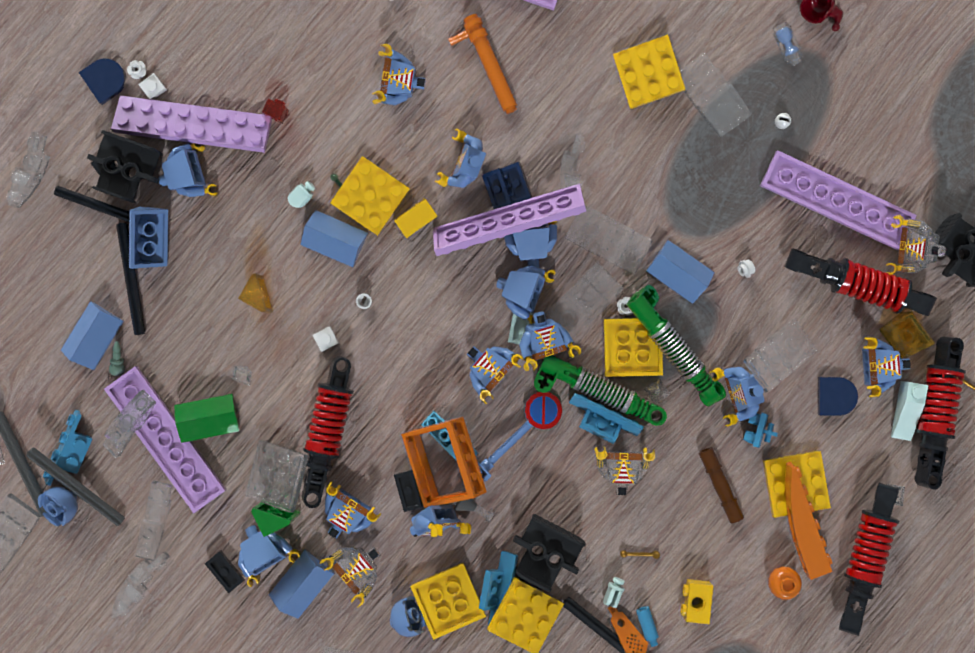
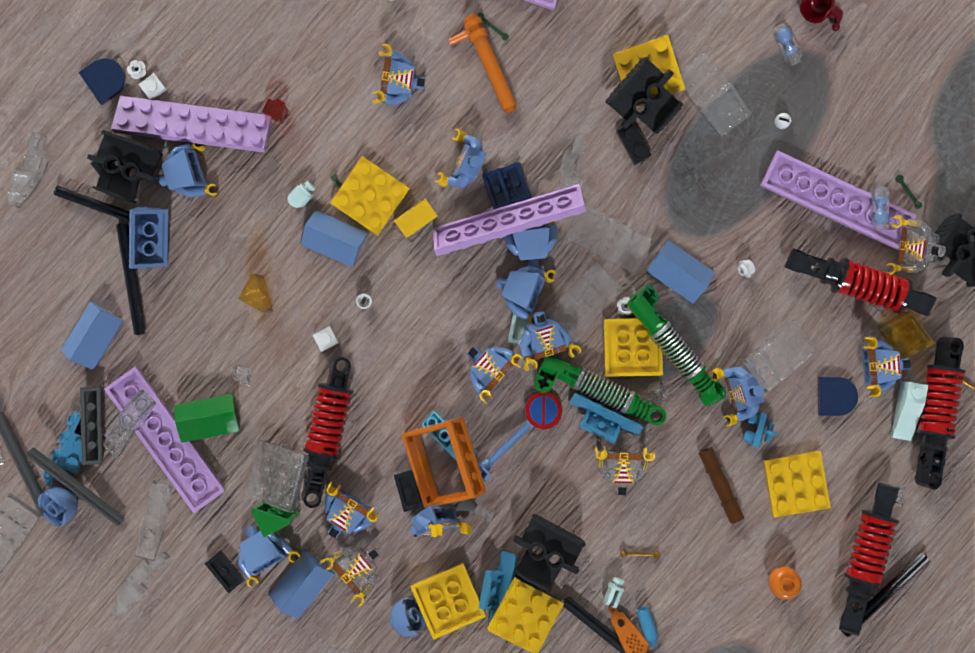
(91, 425): none -> dark grey slope
(116, 367): sand green bar -> none
(505, 36): none -> clear green hinge
(633, 144): none -> black plate
(635, 88): none -> black piece
(701, 612): yellow brick -> none
(804, 526): orange slope -> none
(880, 215): none -> clear piece
(893, 587): none -> black axle
(899, 179): none -> clear green hinge

